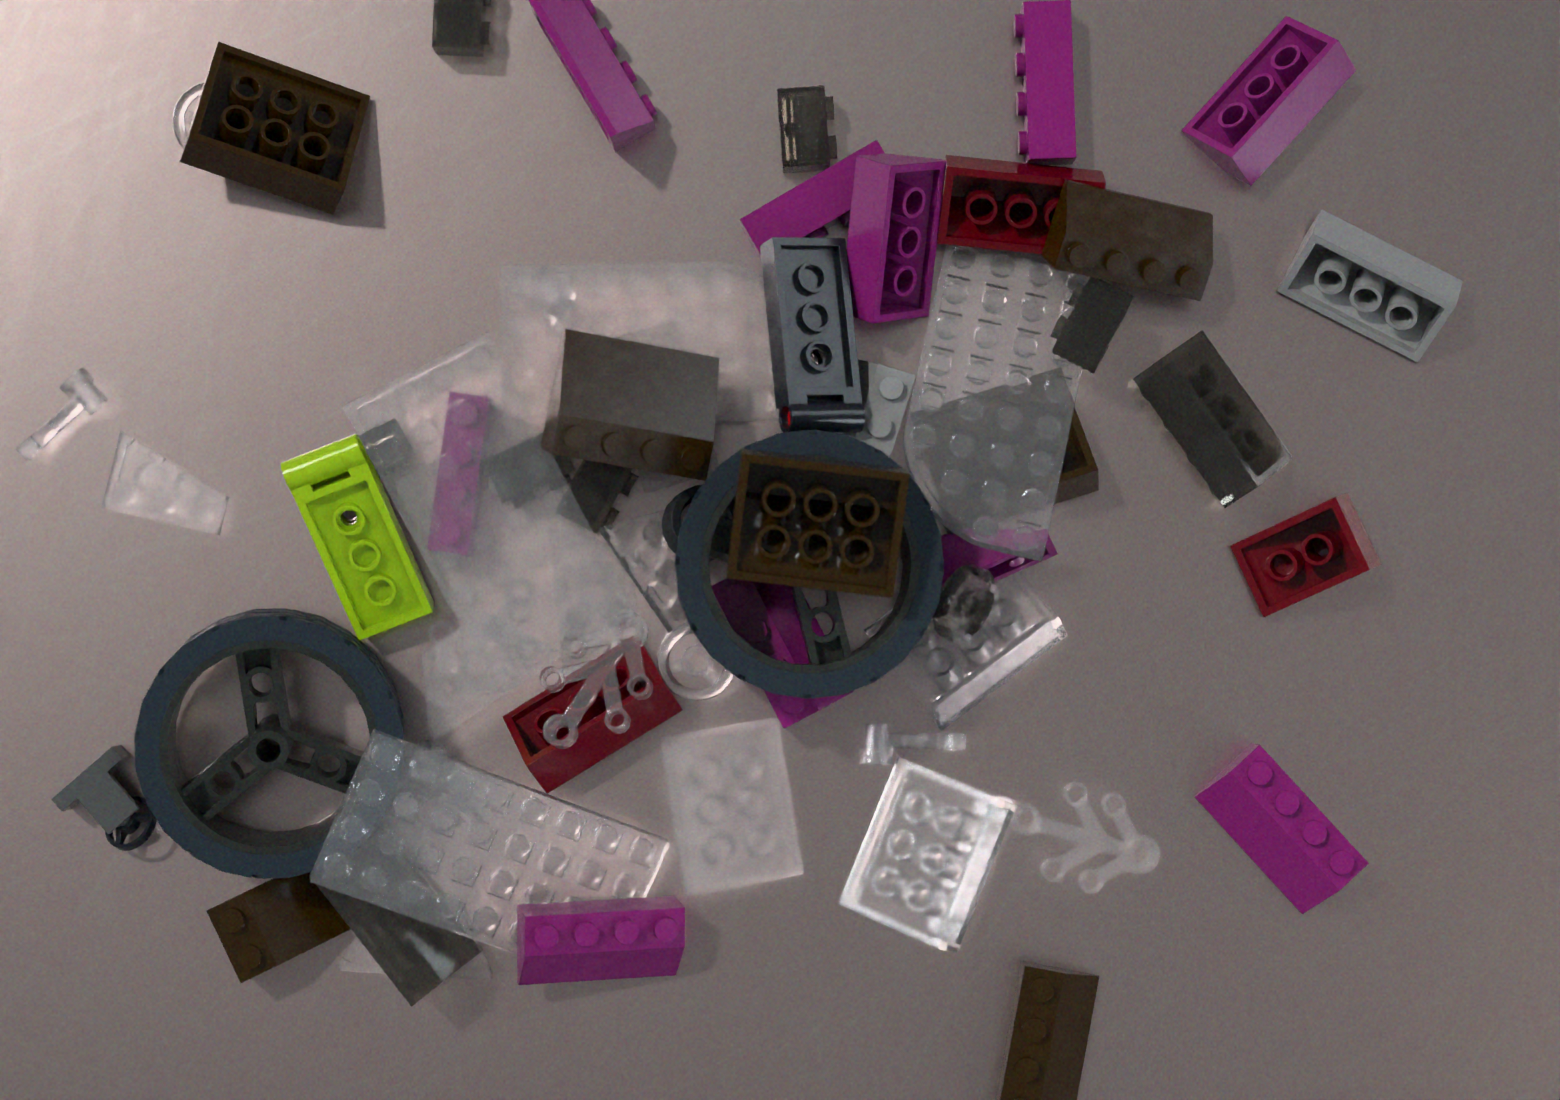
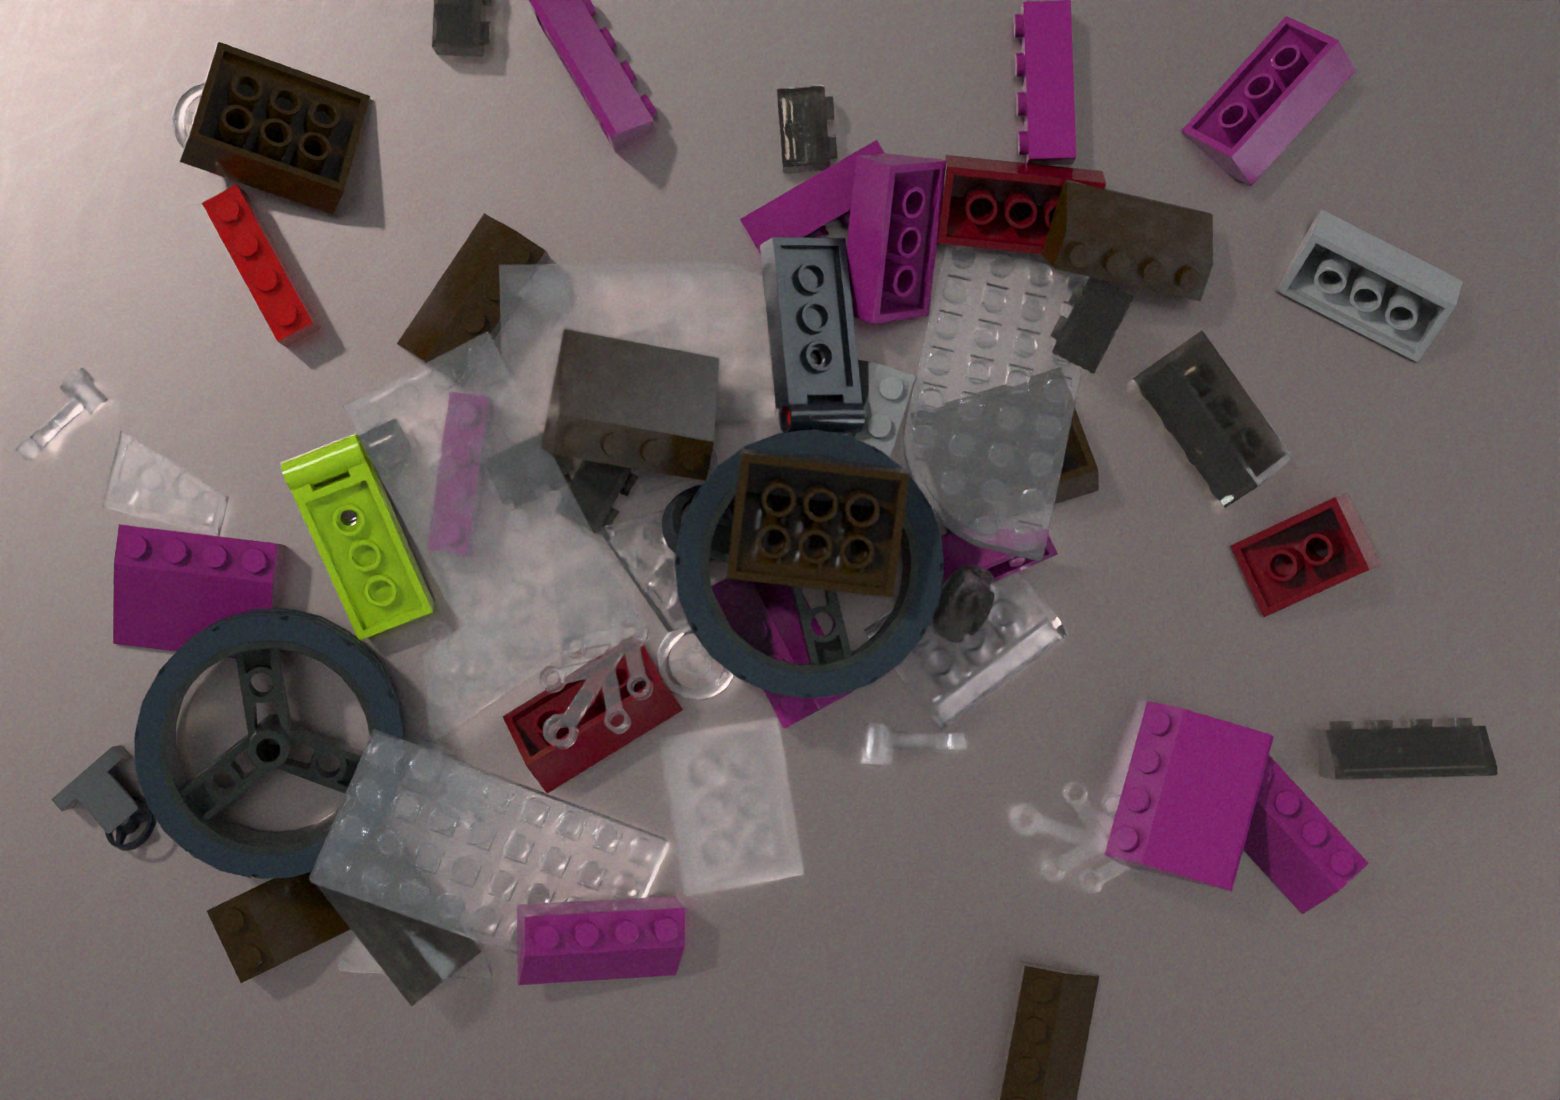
(185, 581): none -> magenta slope
(261, 265): none -> red brick
(468, 292): none -> dark brown slope
(927, 855): clear slope -> none
(1188, 796): none -> magenta slope
(1405, 751): none -> clear smoke slope

